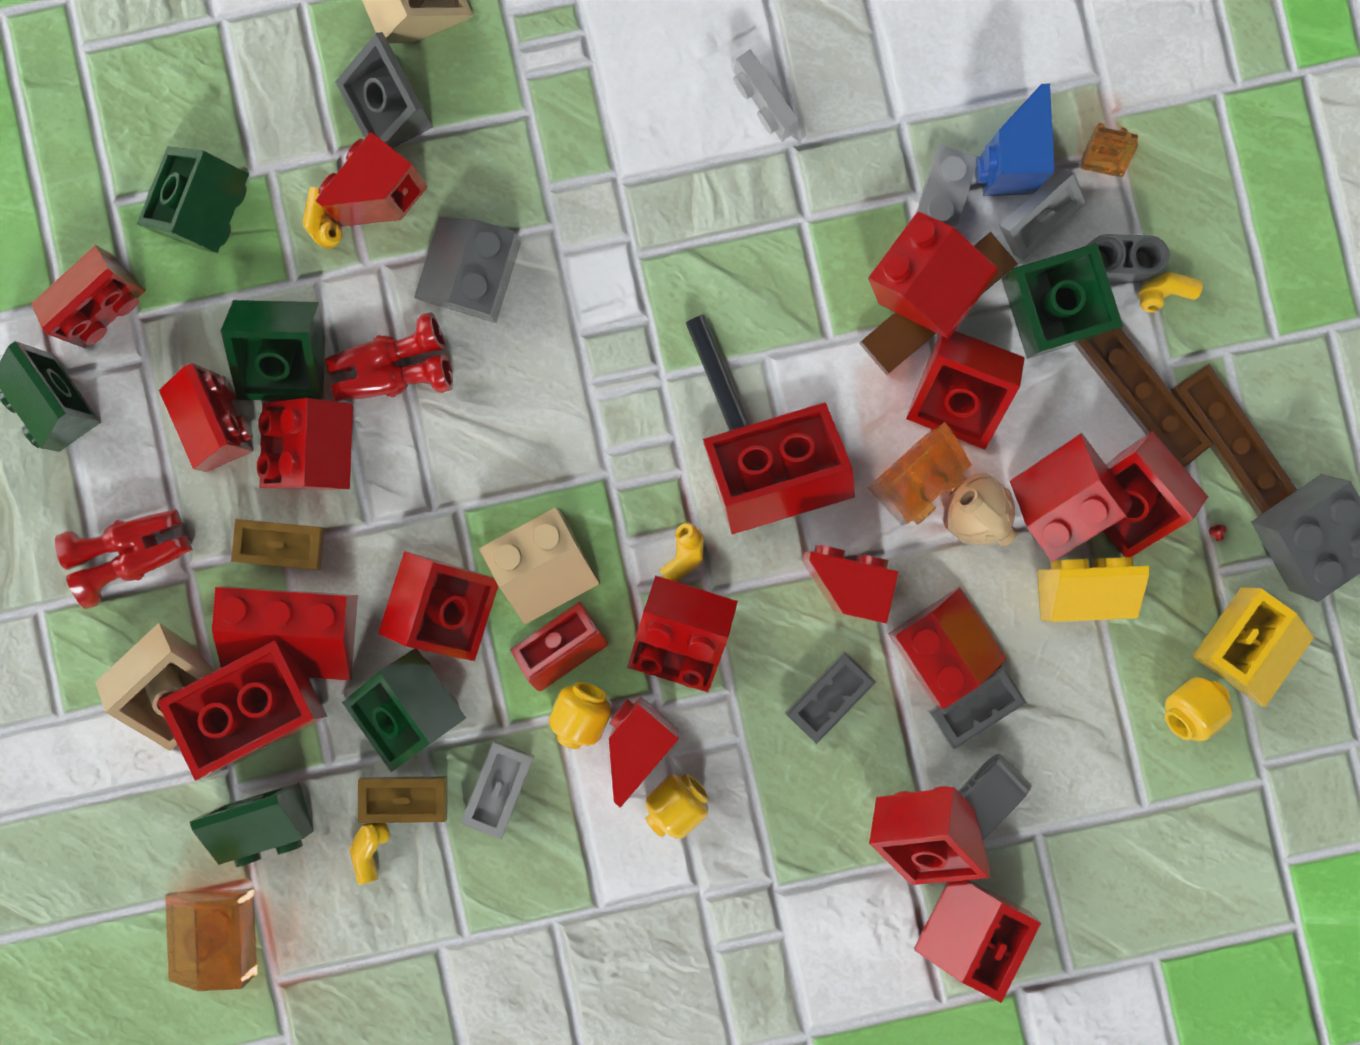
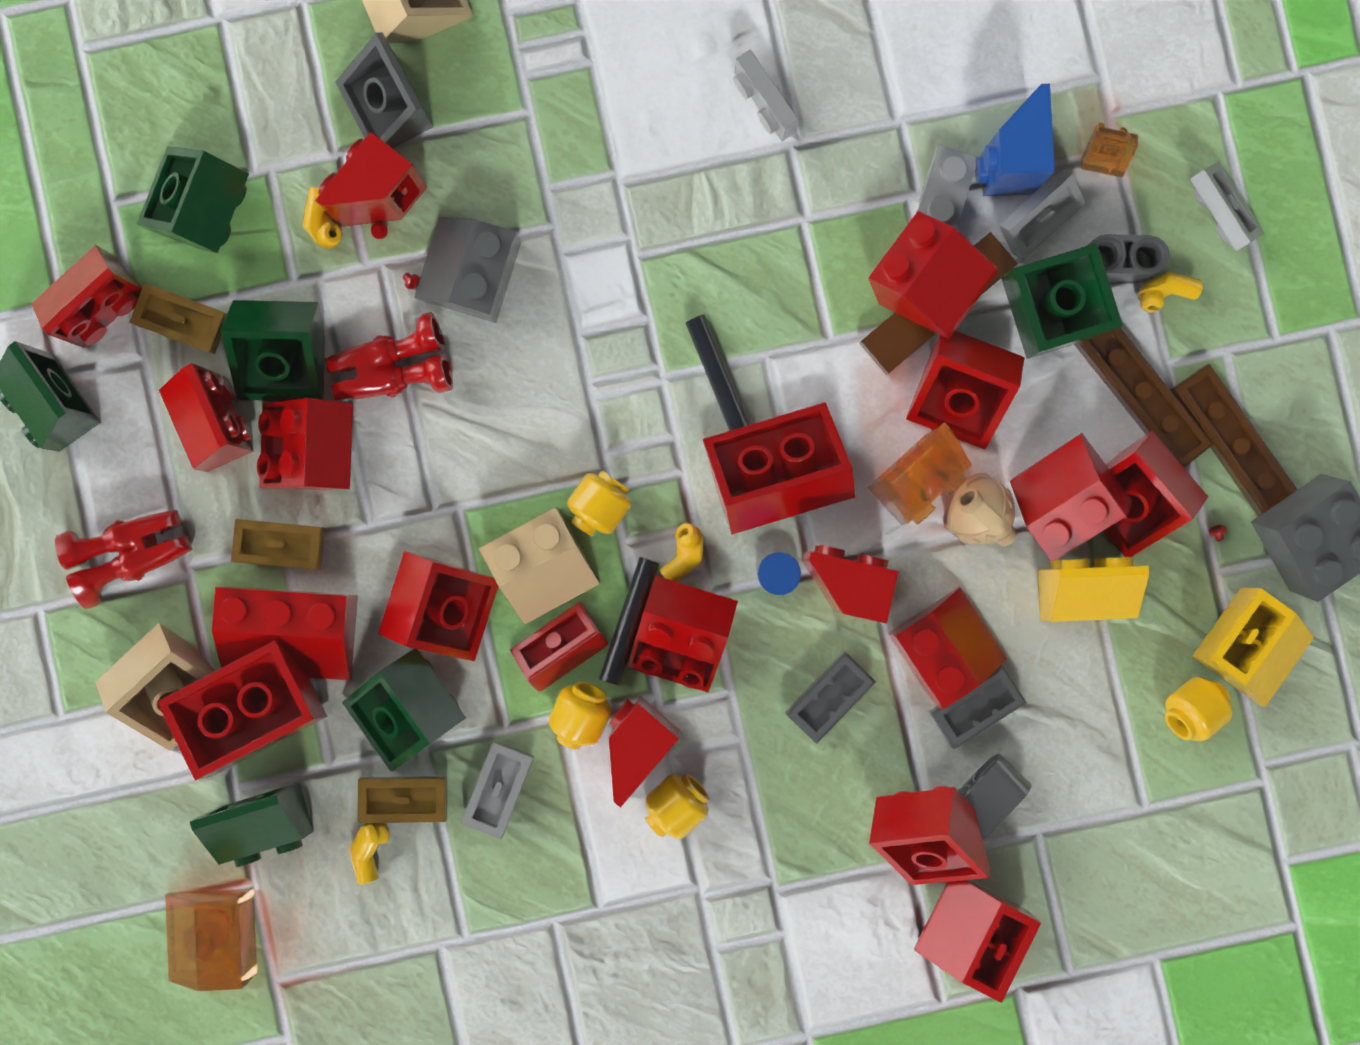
(178, 318): none -> pearl gold plate
(379, 230): none -> red piece
(411, 281): none -> red piece
(598, 504): none -> yellow head
(629, 621): none -> black piece
(779, 573): none -> blue tile
(1233, 217): none -> light grey plate

